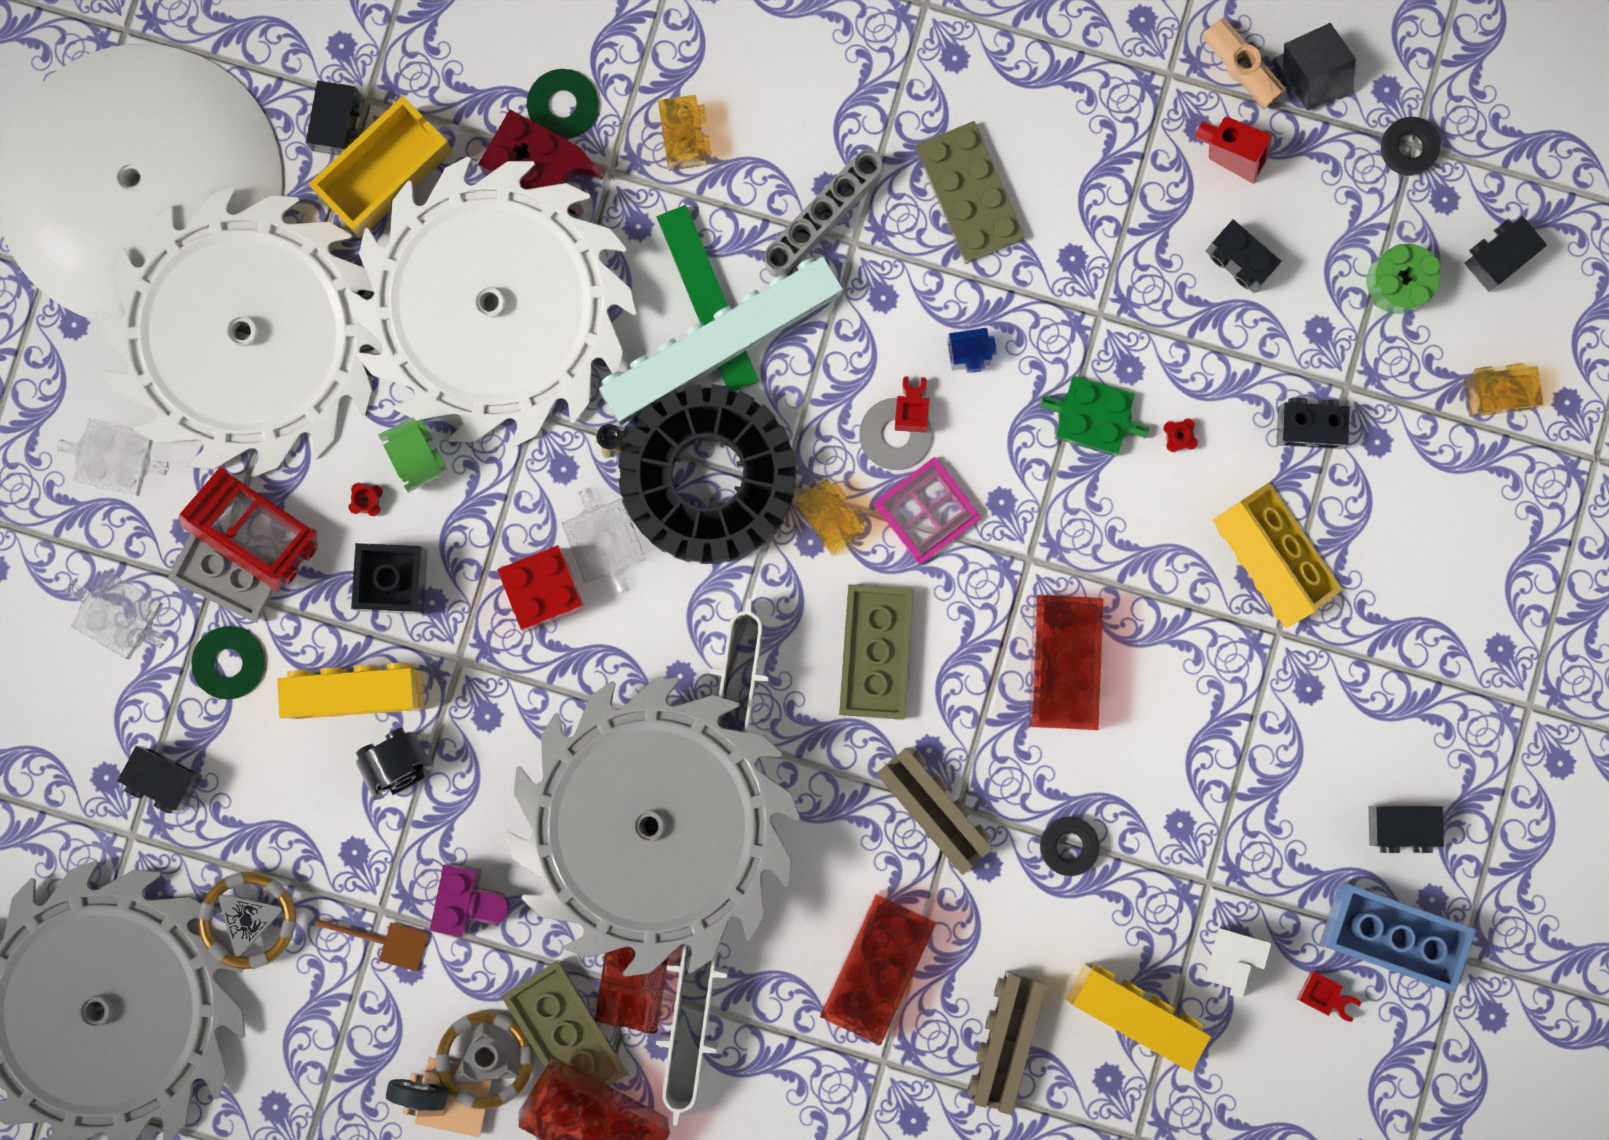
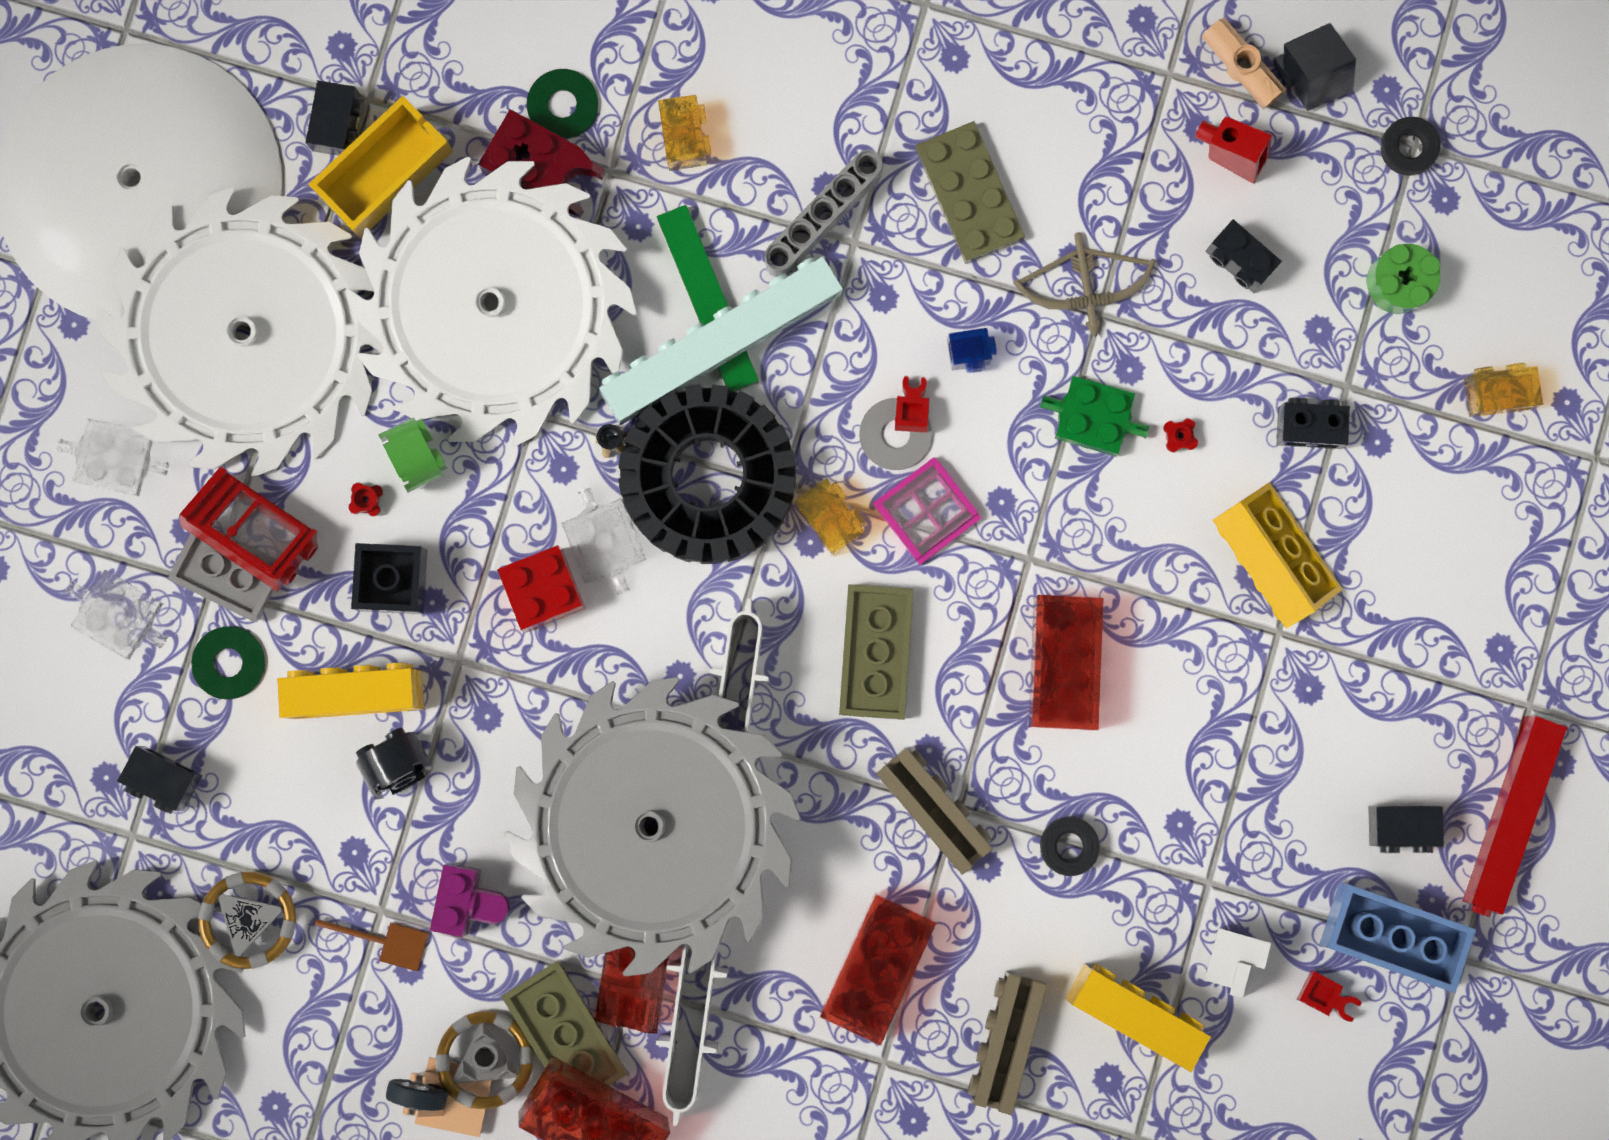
(1084, 265): none -> dark tan piece
(1504, 254): black brick -> none
(1514, 816): none -> red brick

